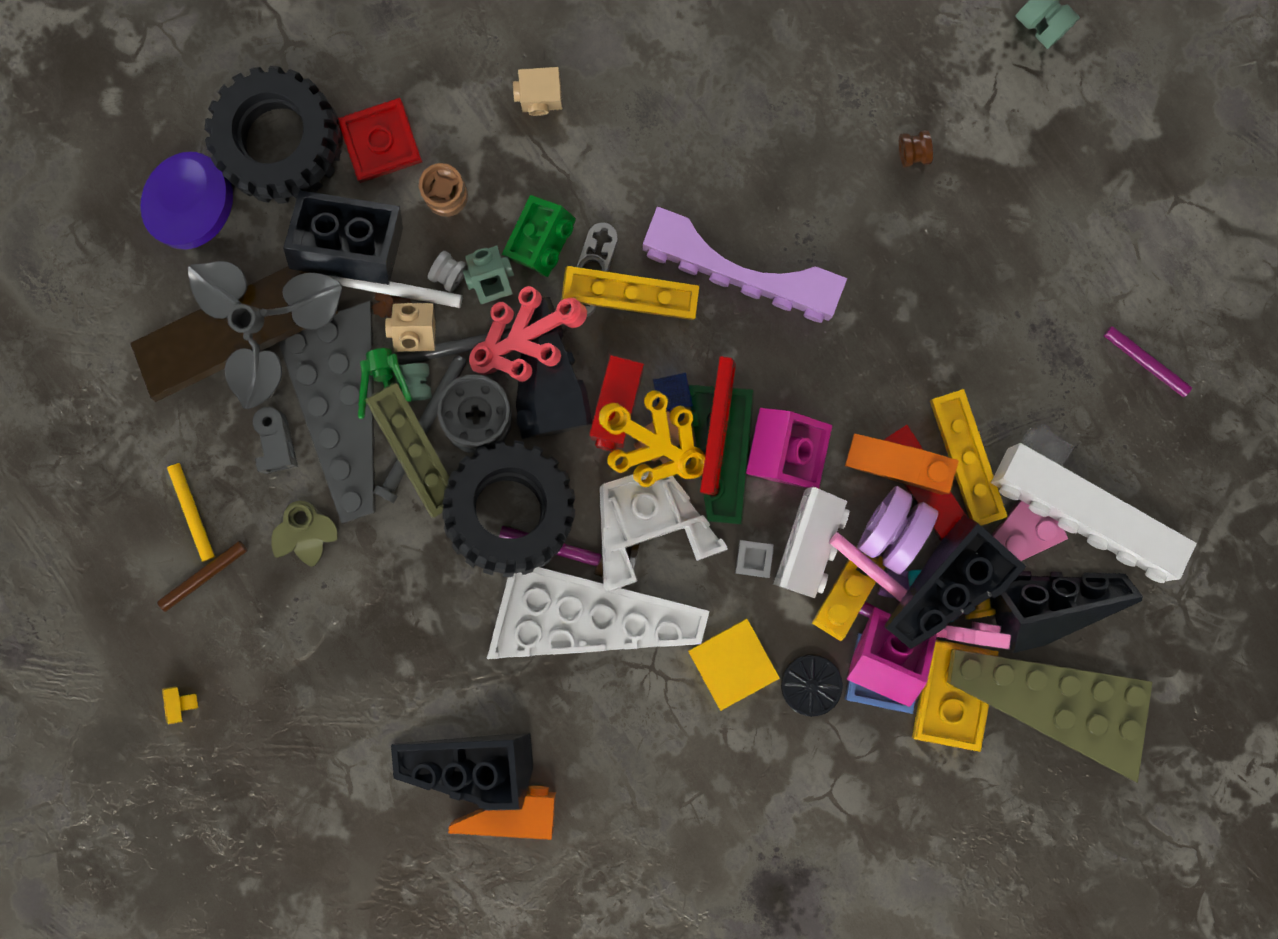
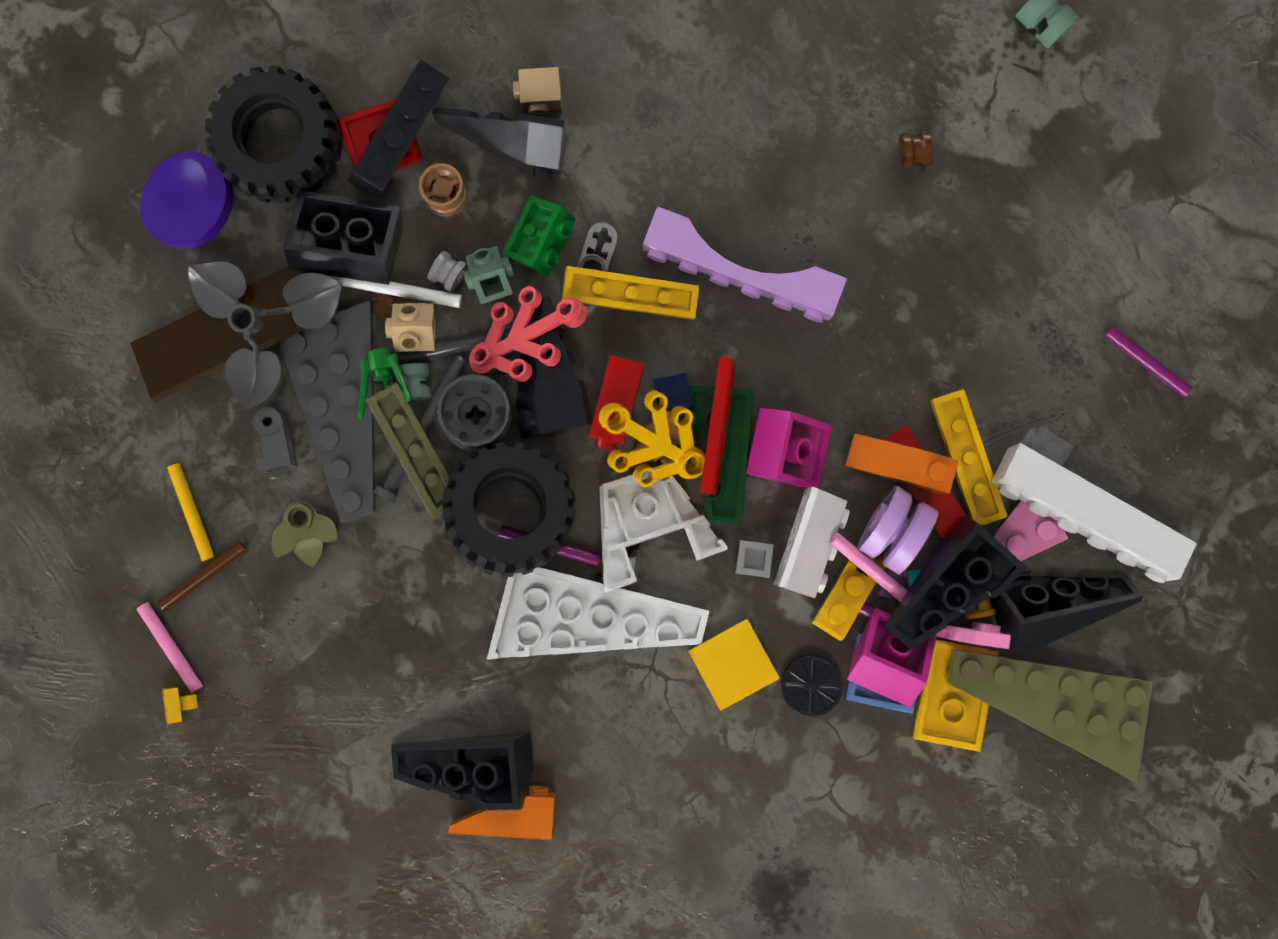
(169, 647): none -> bright pink bar
(398, 129): none -> black arch
(529, 143): none -> black wedge

